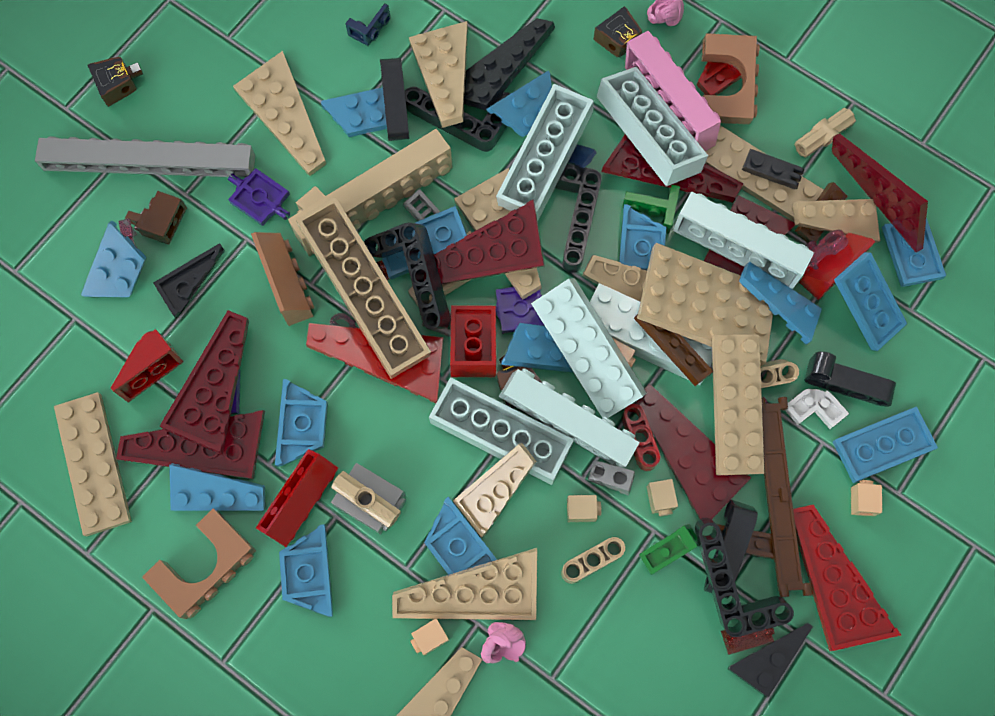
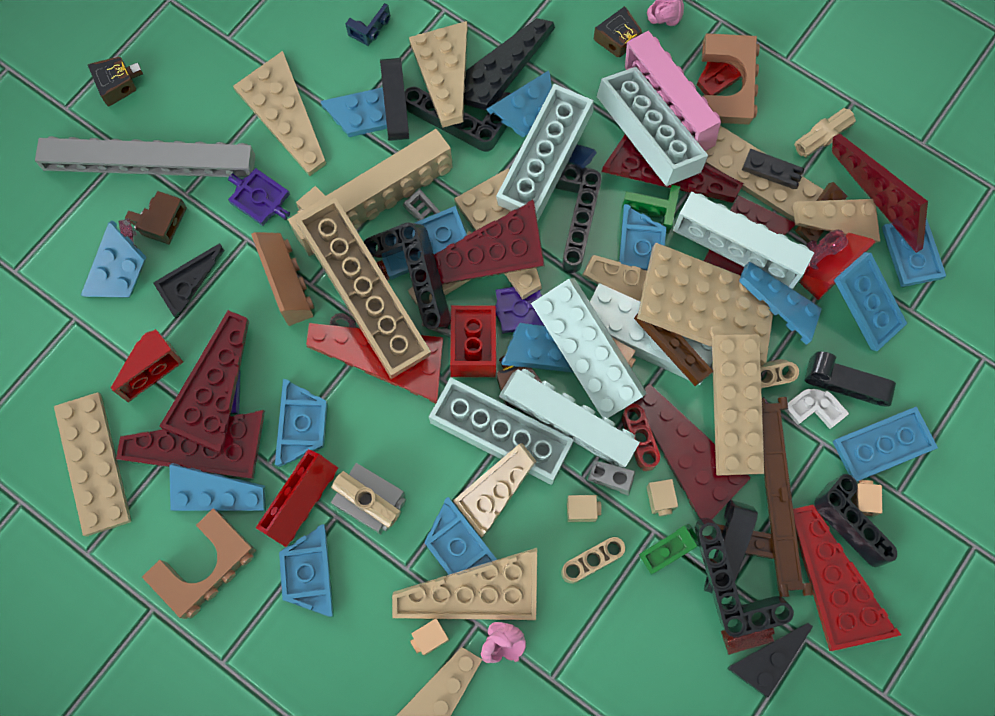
(852, 524): none -> black beam

